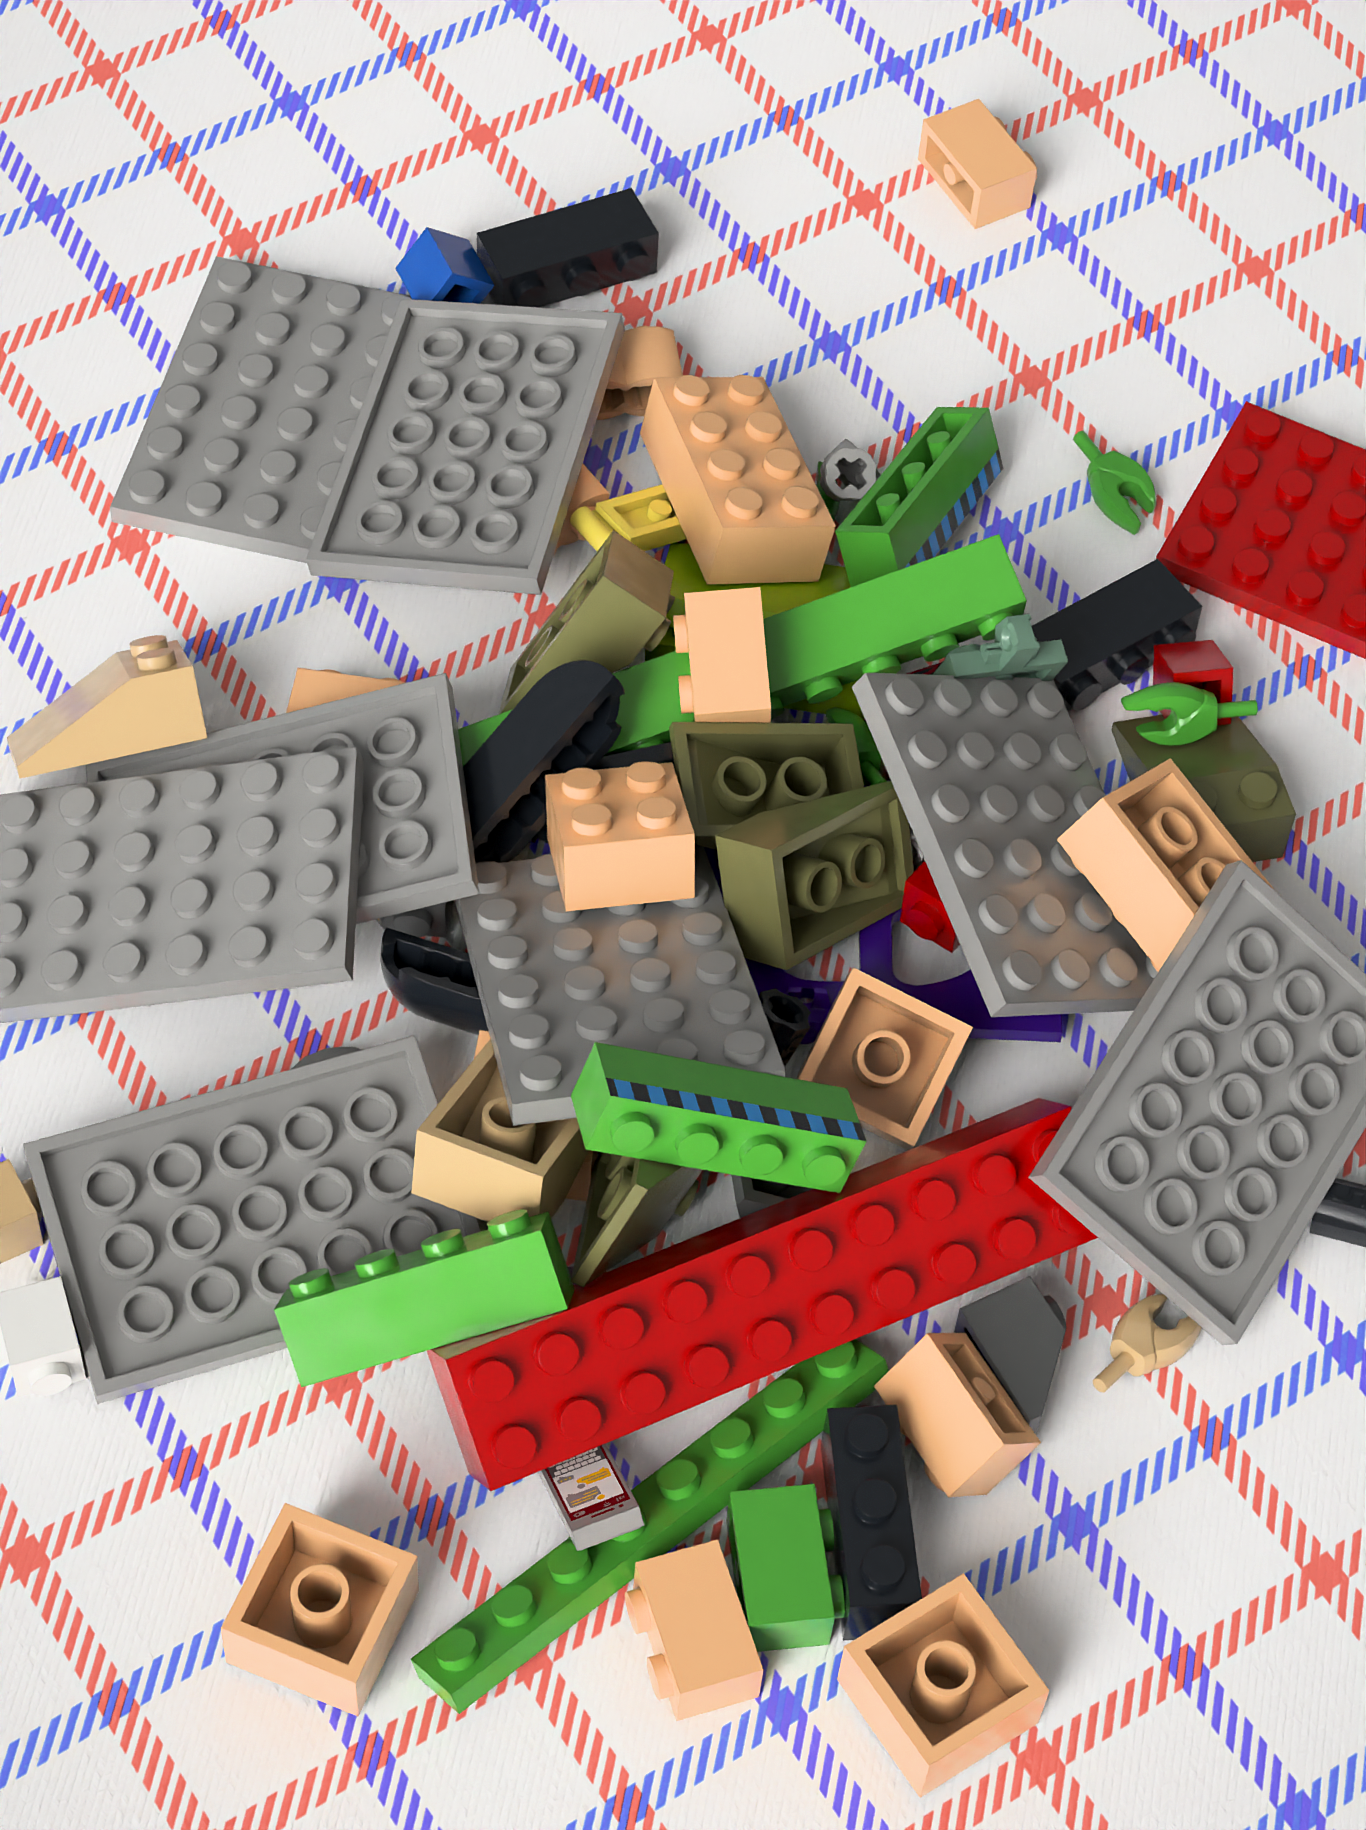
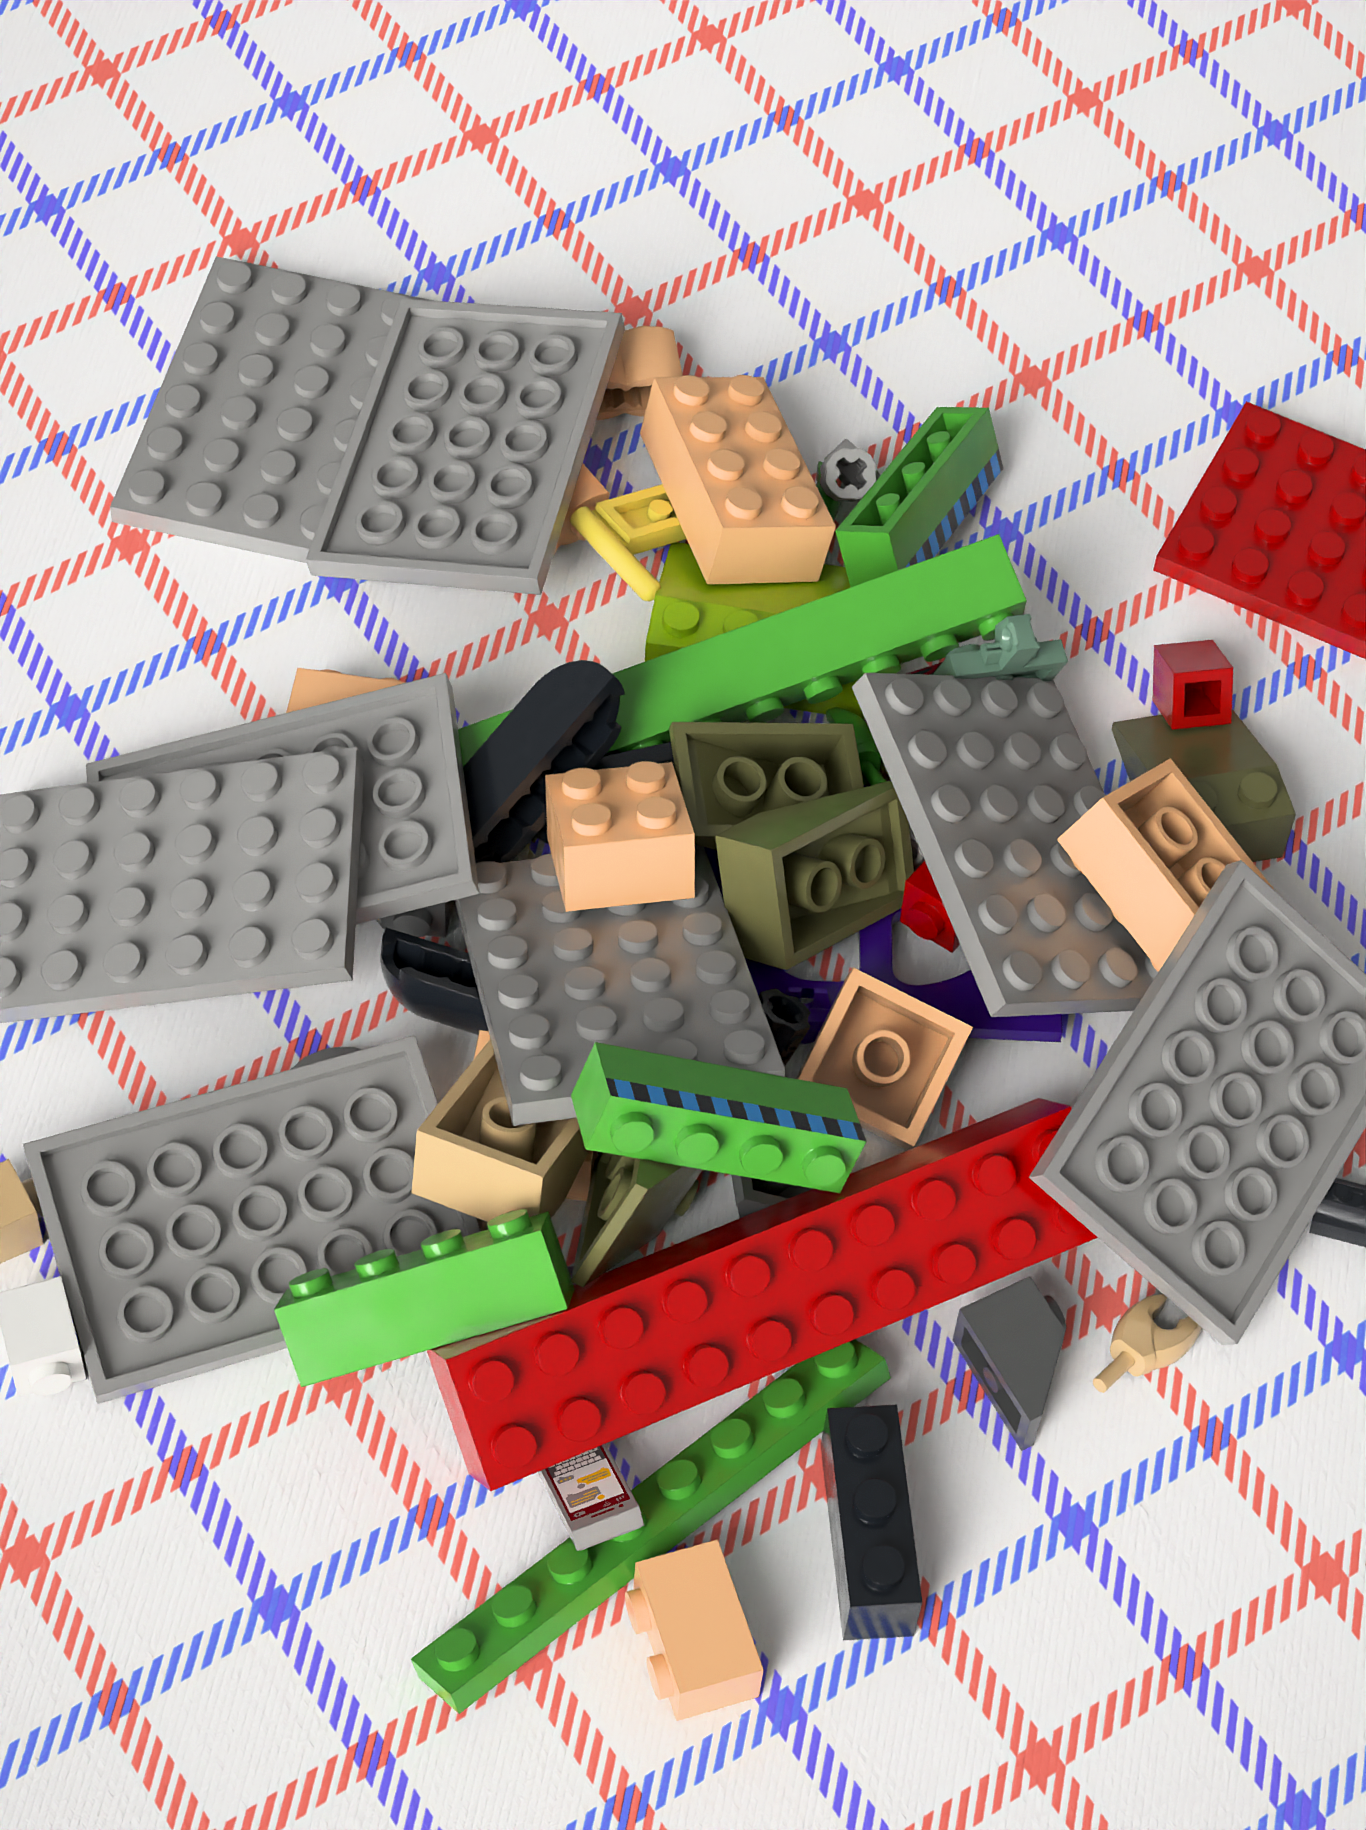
(120, 709): tan slope -> none
(320, 1609): light nougat brick -> none
(444, 269): blue brick -> none
(569, 251): black brick -> none
(602, 618): olive slope -> none
(725, 656): light nougat brick -> none
(782, 1566): bright green brick -> none
(942, 1684): light nougat brick -> none
(957, 1415): light nougat brick -> none
(977, 163): light nougat brick -> none
(1113, 477): bright green hand -> none
(1115, 630): black brick -> none
(1191, 715): bright green hand -> none

